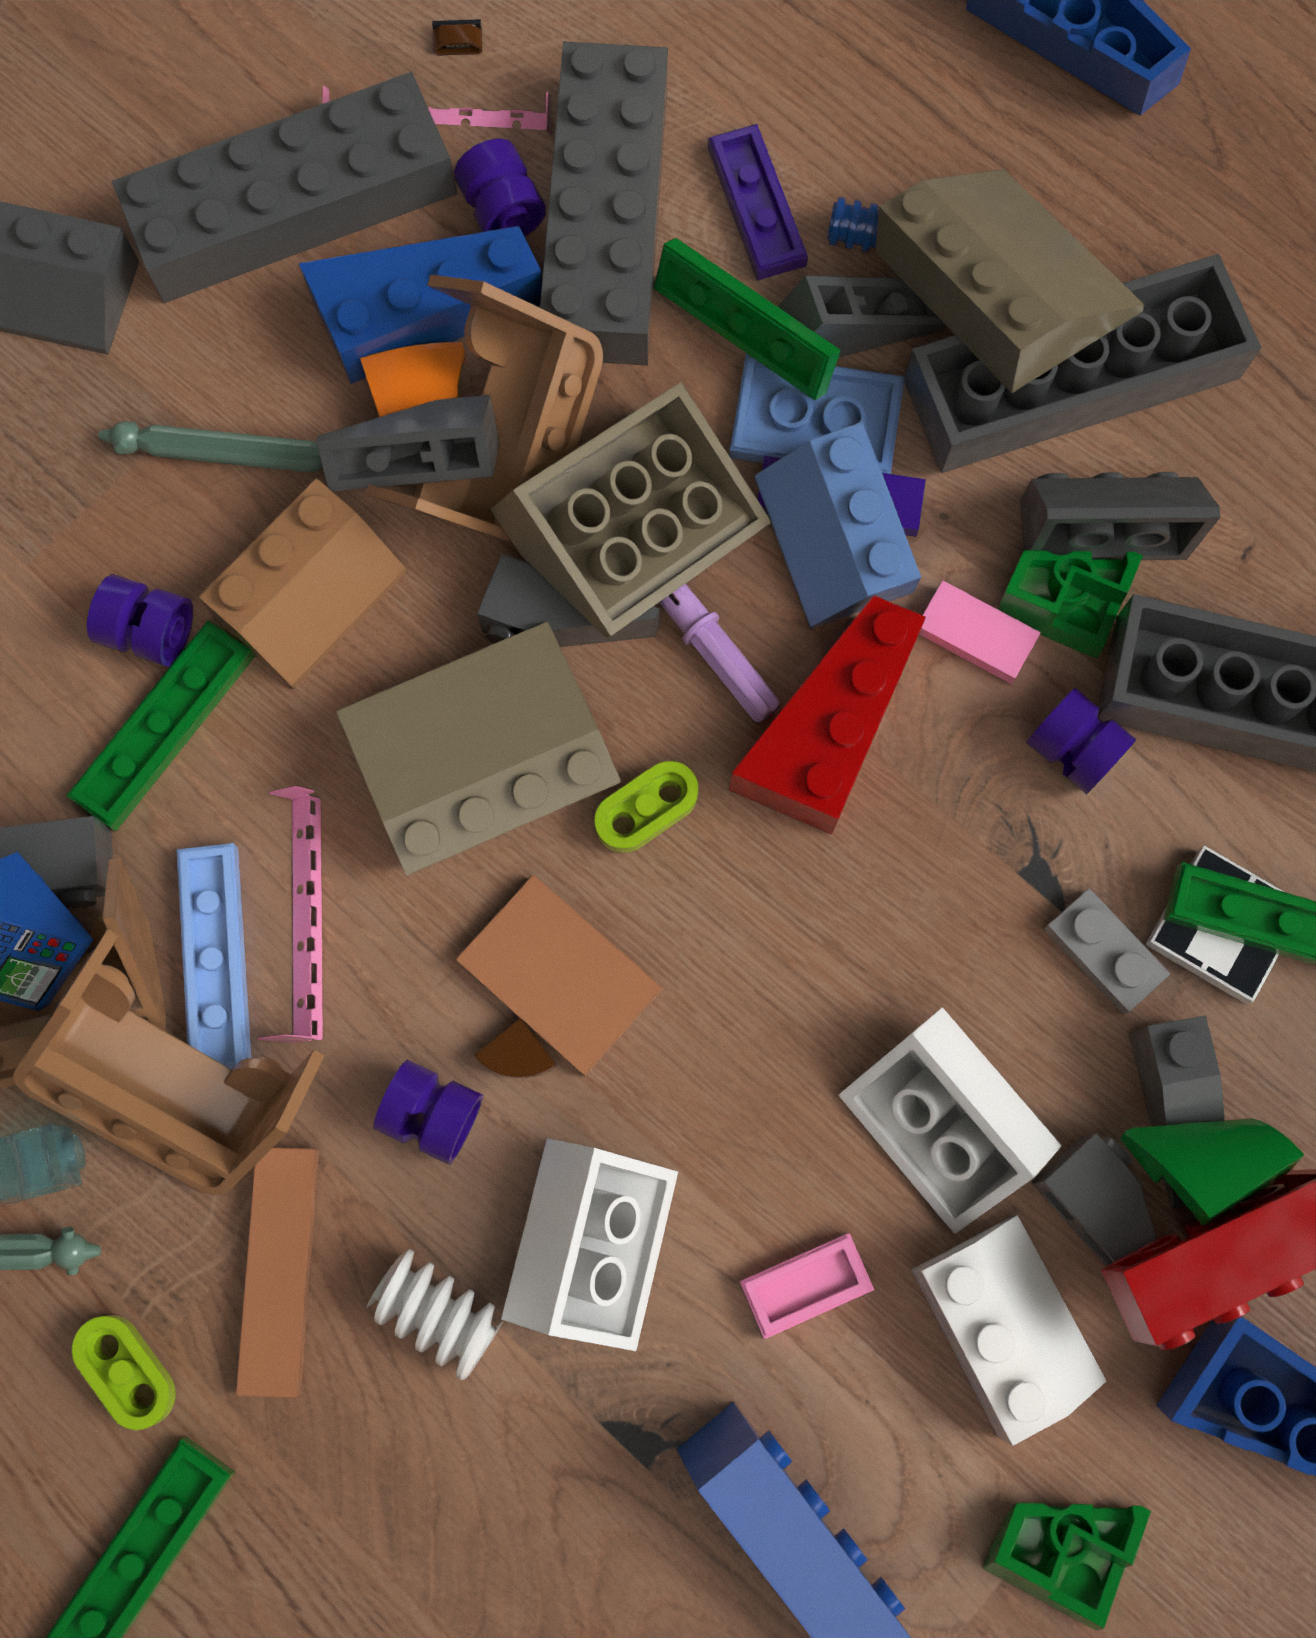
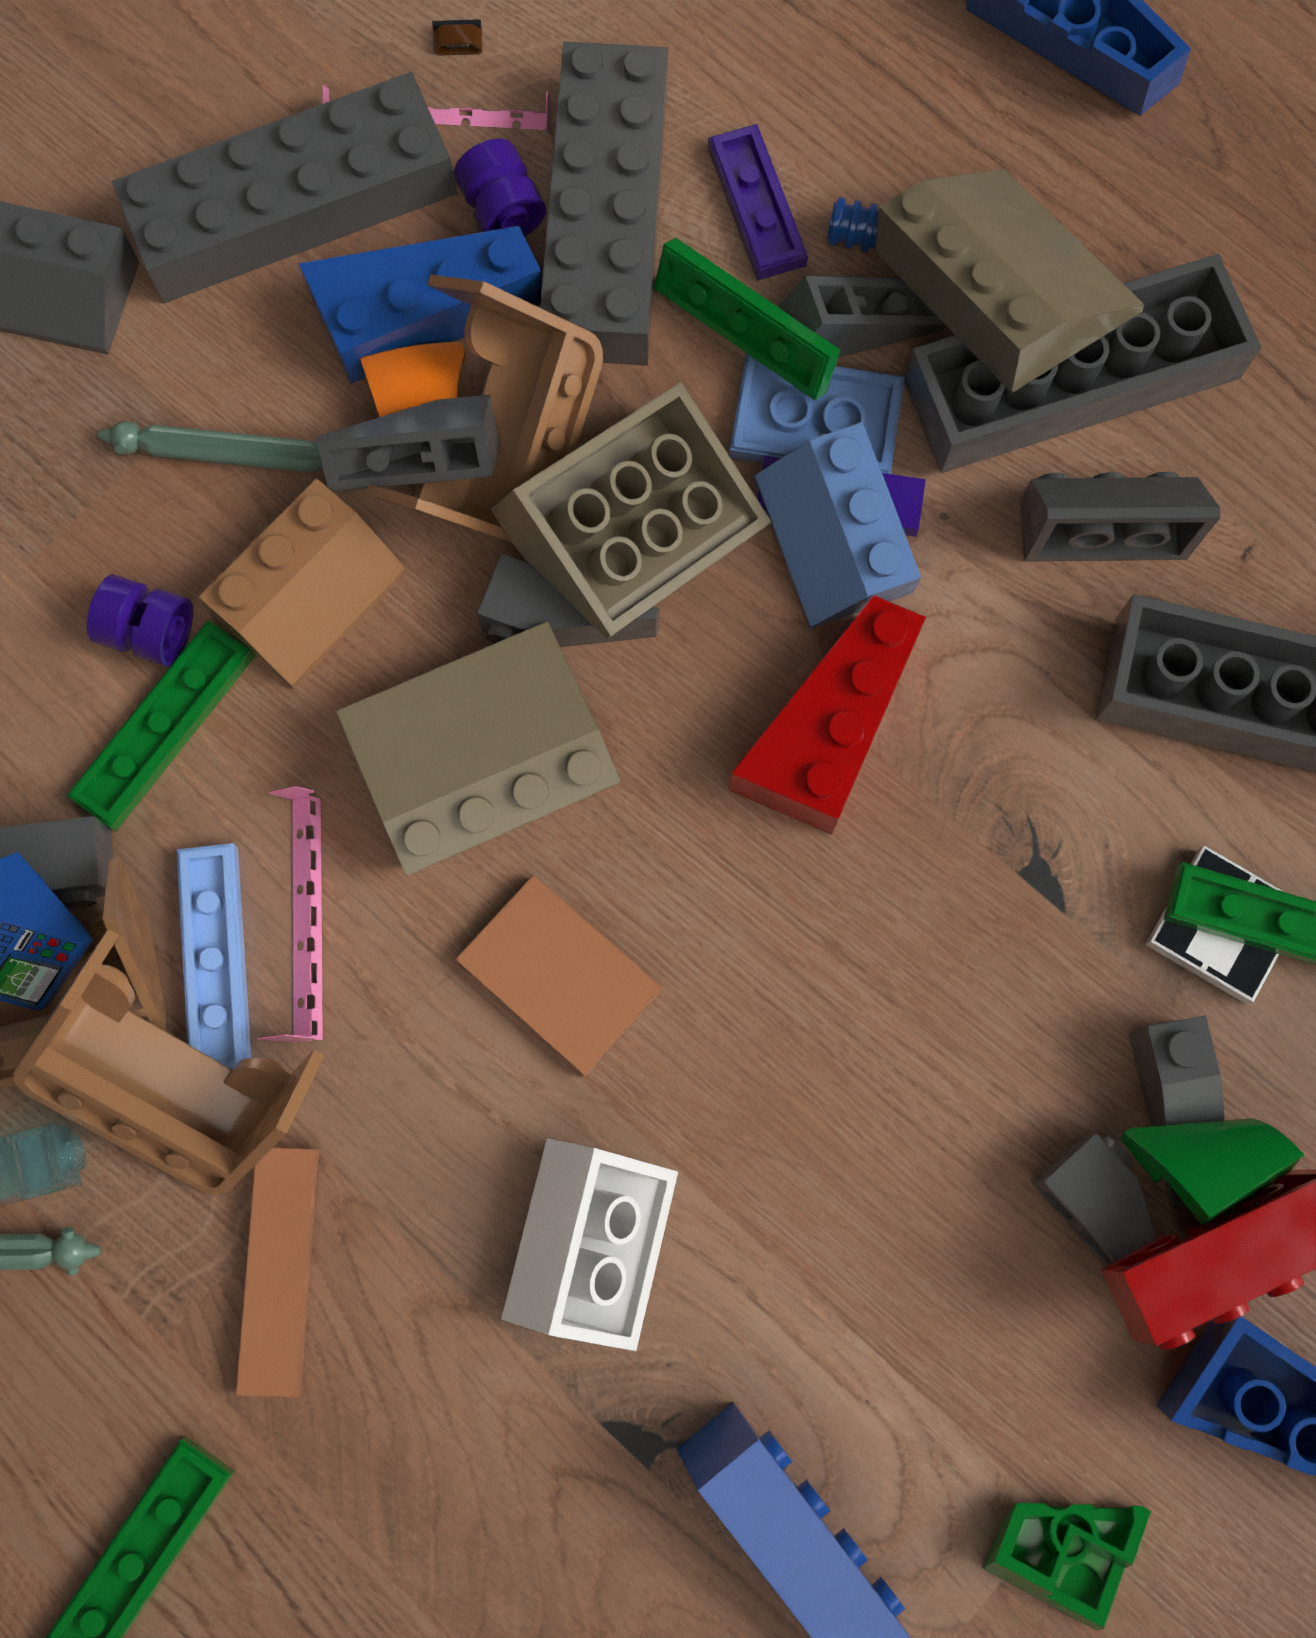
(119, 1377): lime plate -> none
(427, 1111): dark purple wheel -> none
(434, 1314): white piece -> none
(516, 1054): reddish brown tile -> none
(643, 805): lime plate -> none
(720, 653): lavender axle -> none
(806, 1285): bright pink tile -> none
(950, 1121): white slope -> none
(978, 632): bright pink tile -> none
(1010, 1330): white slope -> none
(1070, 596): green slope -> none
(1080, 741): dark purple wheel -> none
(1107, 951): light grey plate -> none

